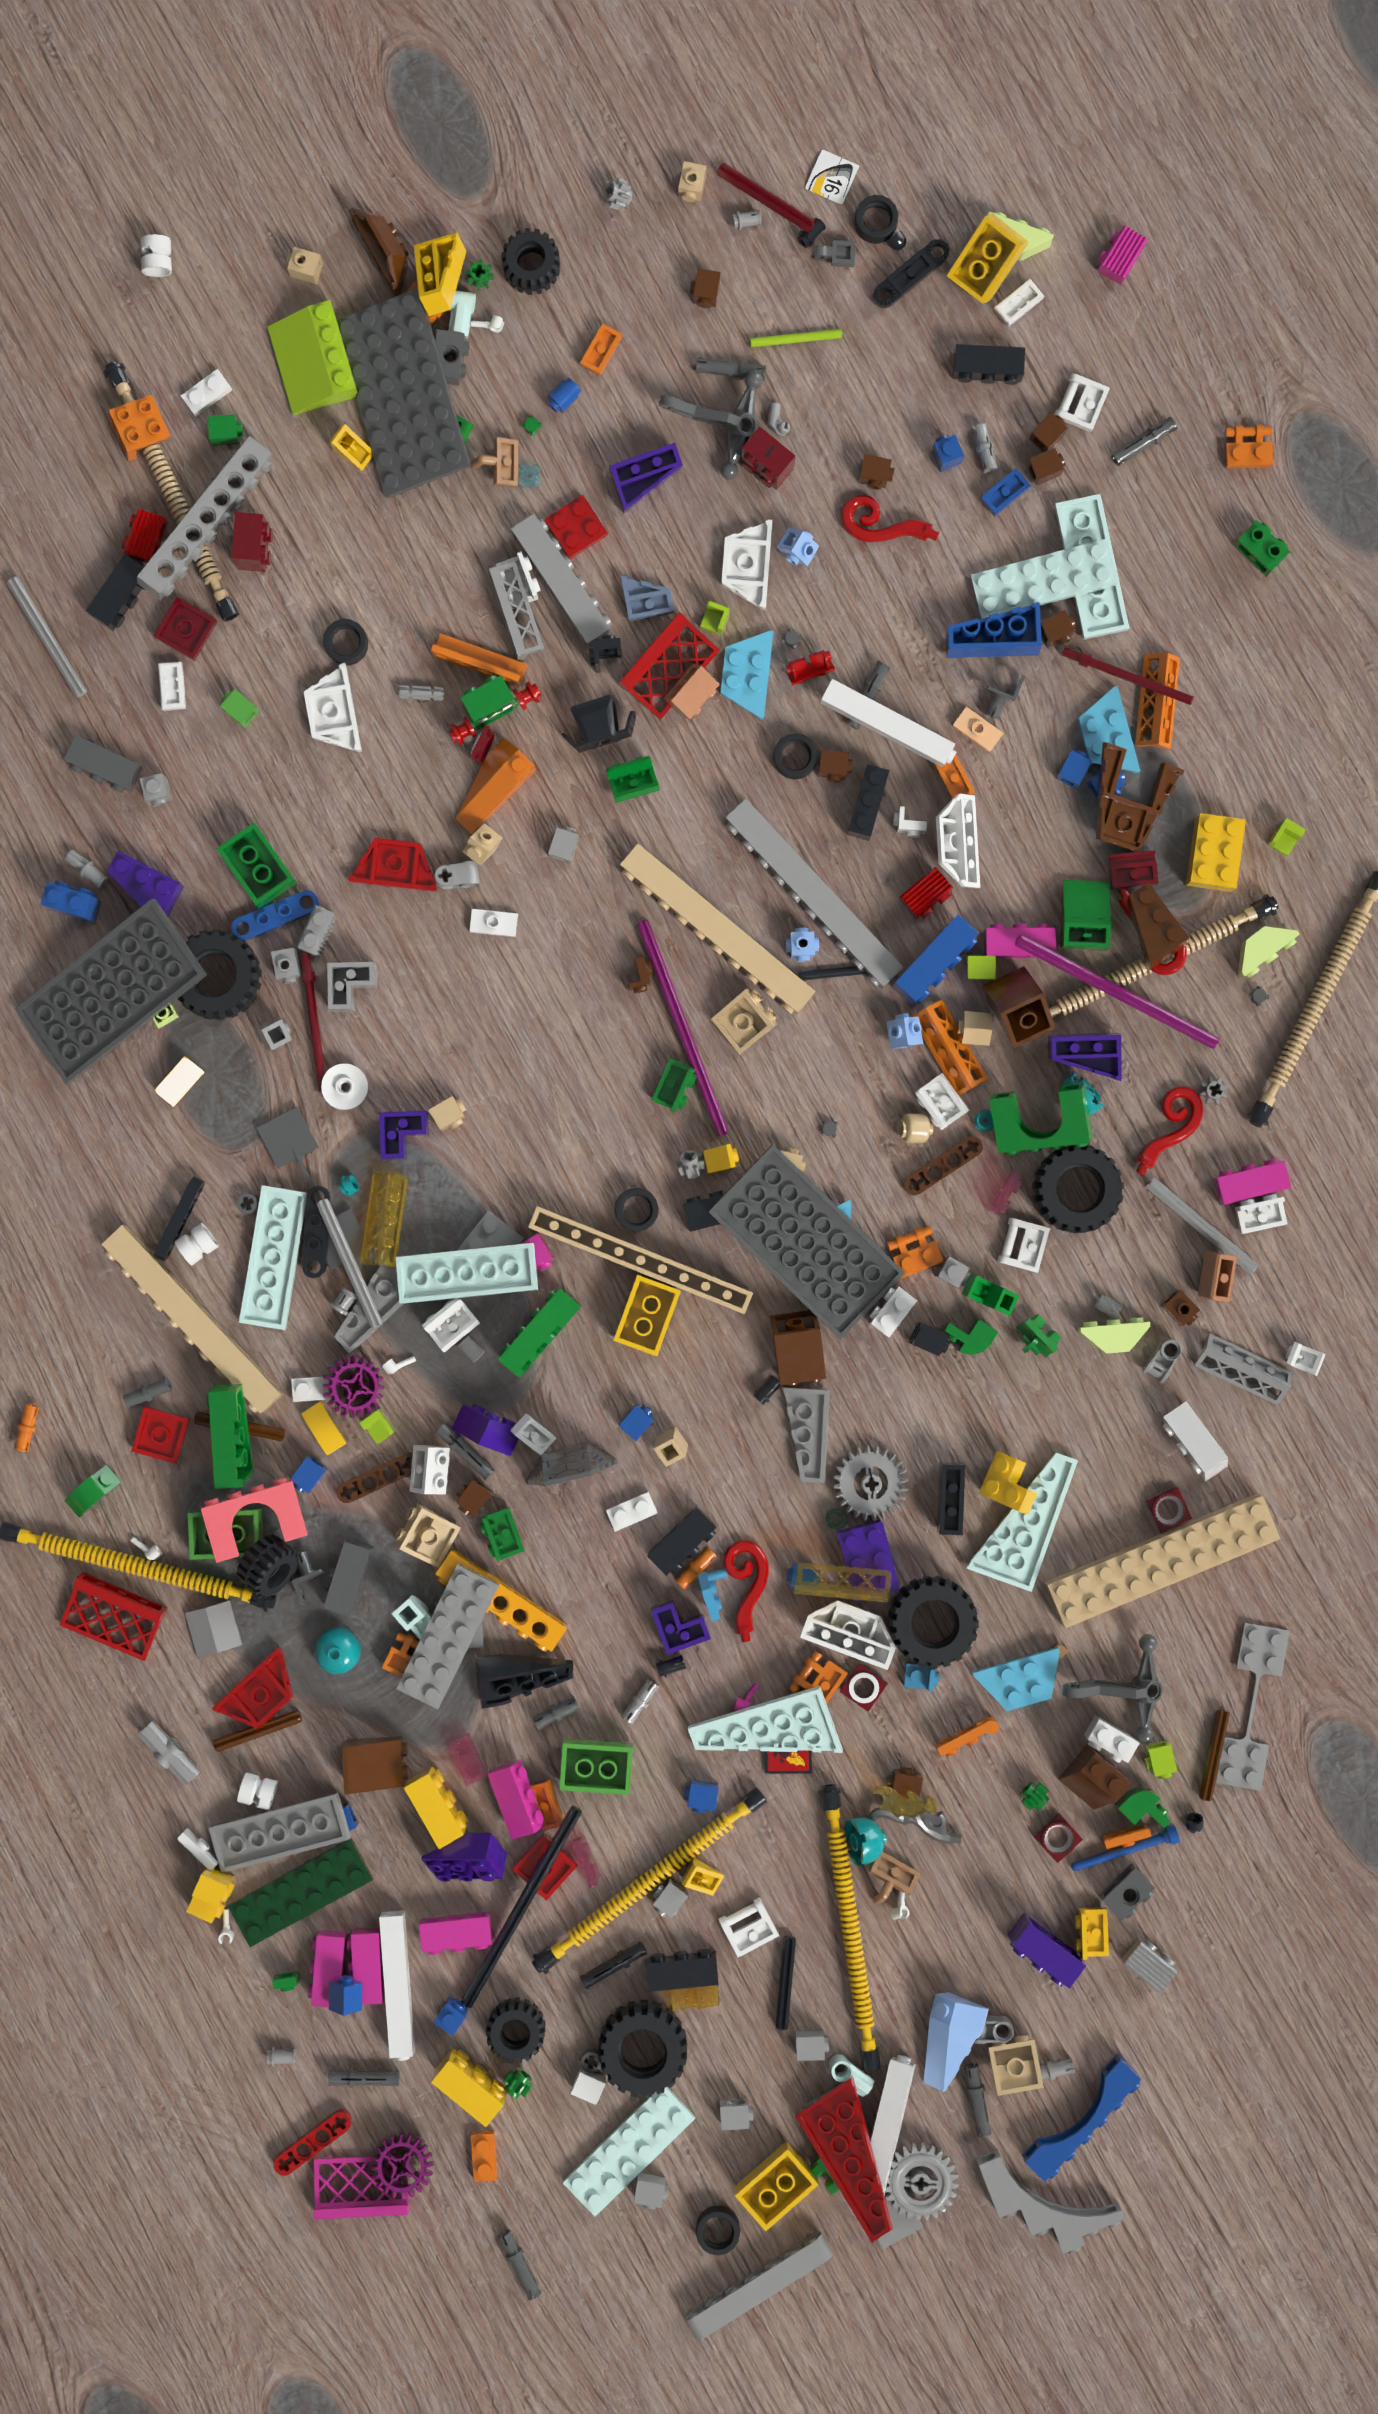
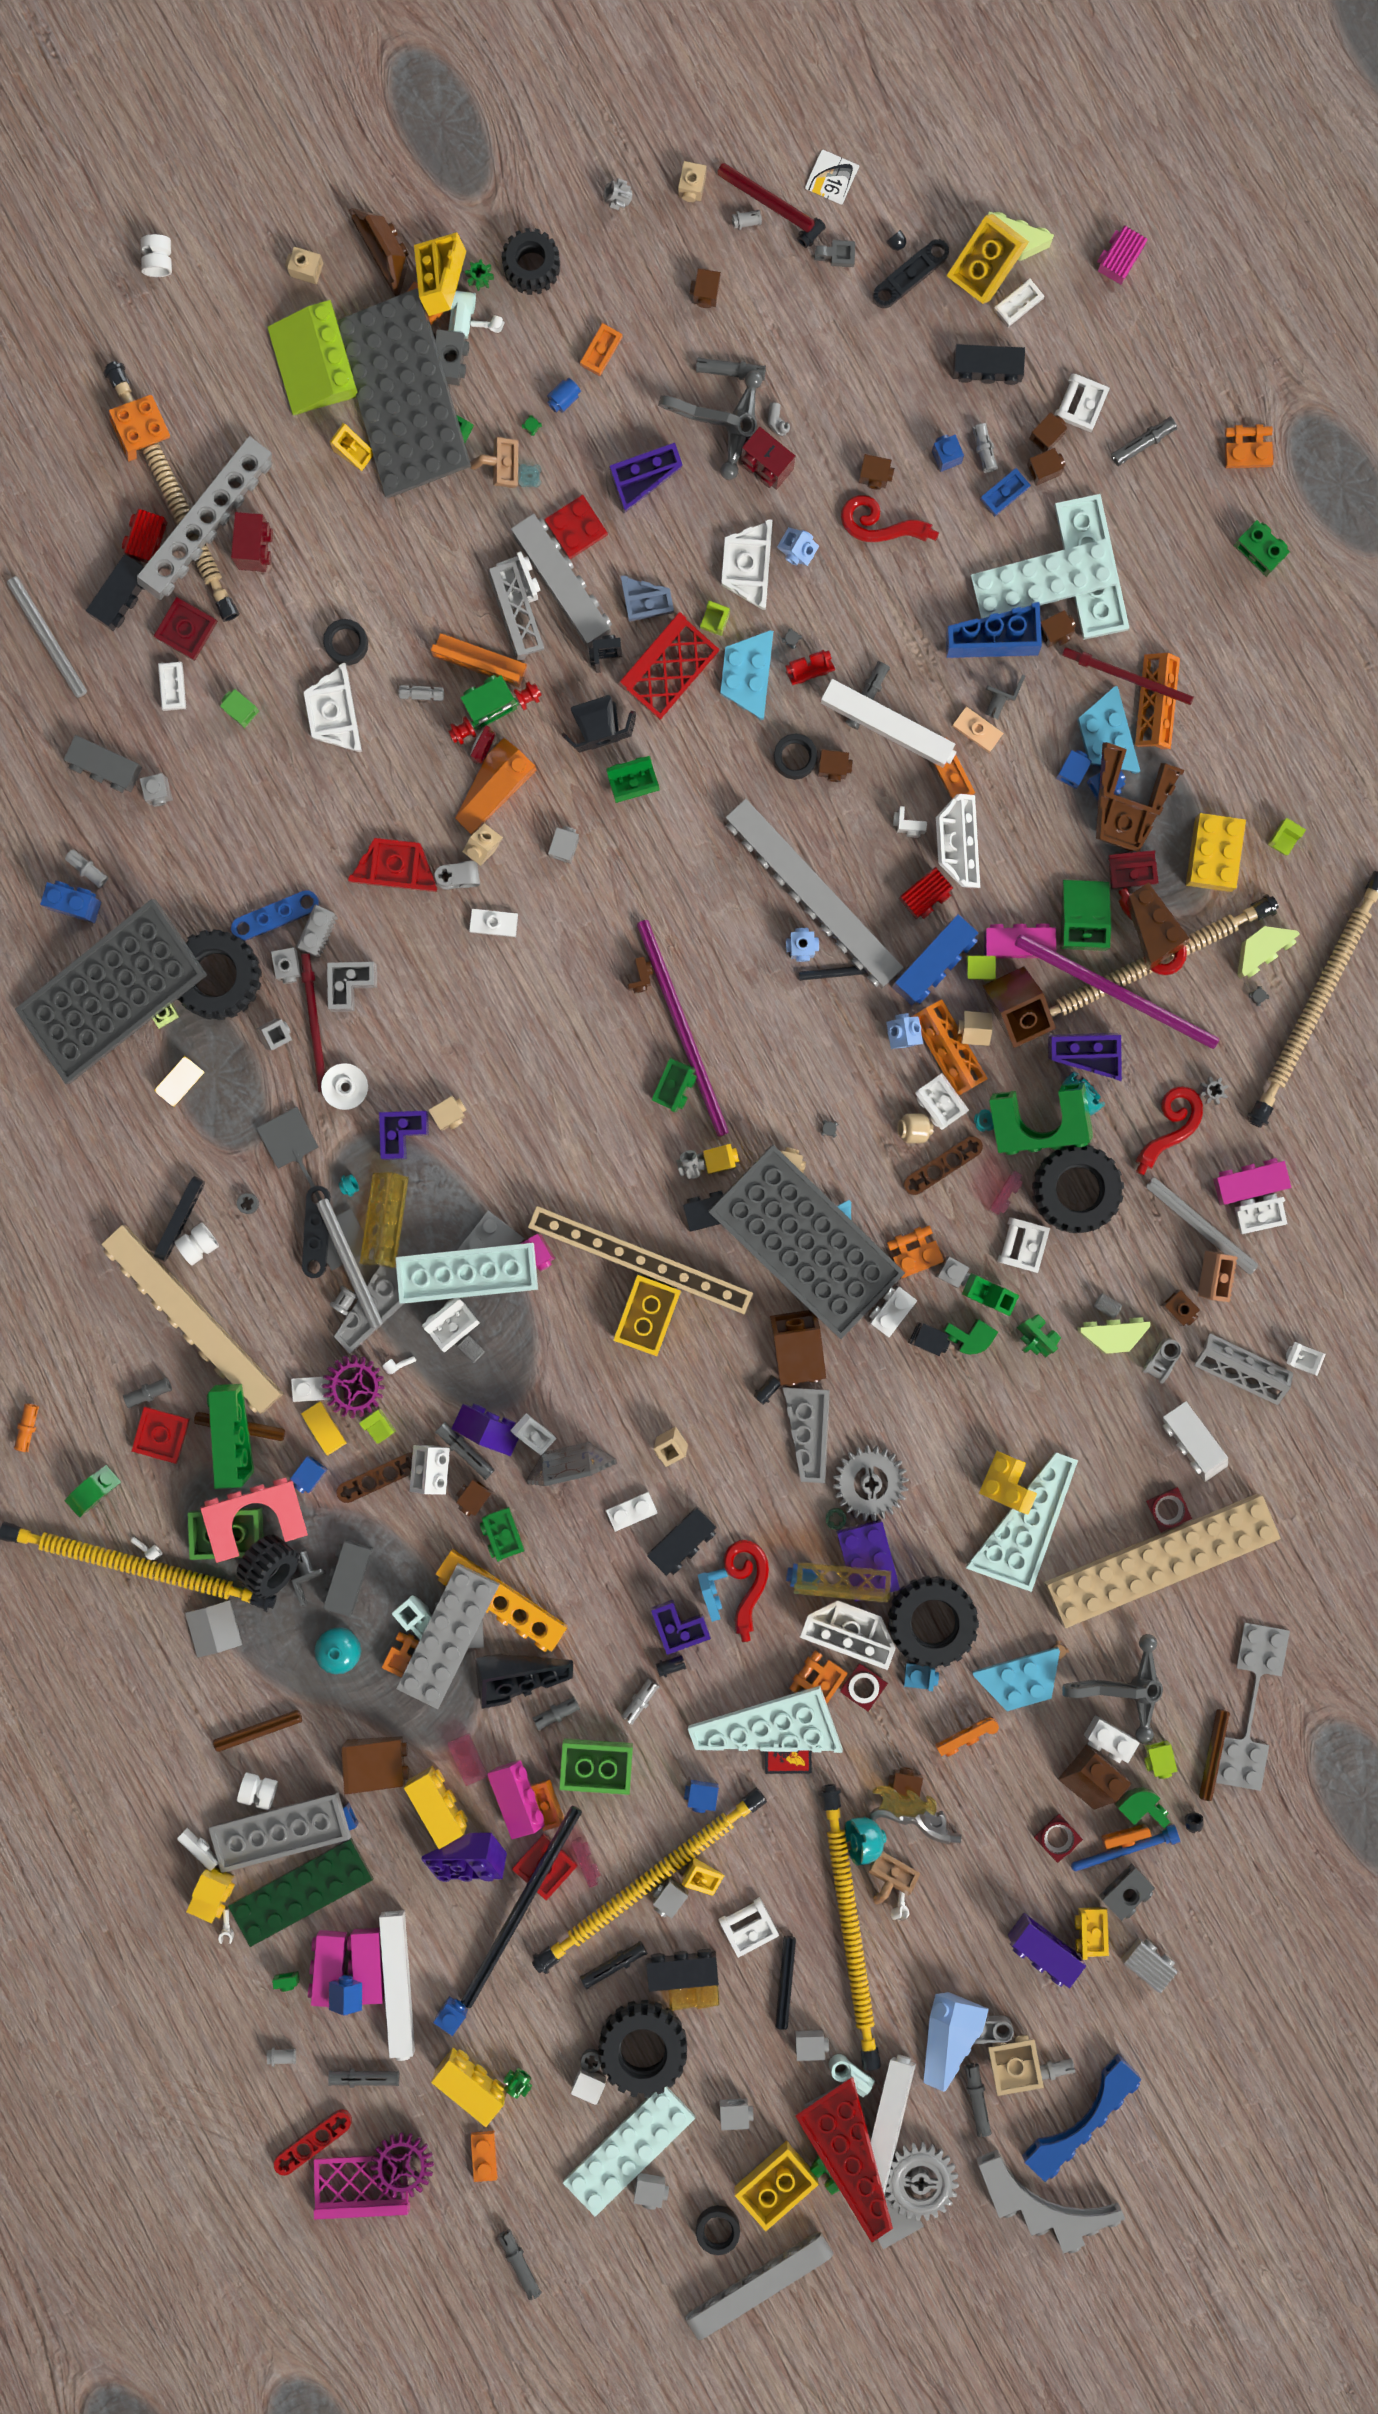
(115, 1597): red fence -> none
(144, 882): dark purple wedge -> none
(169, 1753): light grey piece -> none
(206, 392): white plate -> none
(224, 430): green brick -> none
(257, 865): green brick -> none
(259, 1693): red wing -> none
(273, 1258): light aqua plate -> none
(426, 1535): tan plate -> none
(456, 1932): dark pink brick -> none
(515, 2049): black tyre -> none
(539, 1333): green wedge -> none
(637, 1421): blue brick -> none
(653, 1212): black tyre -> none
(692, 691): nougat brick -> none
(695, 1568): orange pin -> none
(717, 929): tan brick -> none
(744, 1703): dark pink hand -> none
(745, 1020): tan plate -> none
(795, 338): lime bar -> none
(868, 802): black brick -> none
(873, 236): black tyre -> none
(951, 1498): black brick -> none
(1034, 1796): green gear -> none

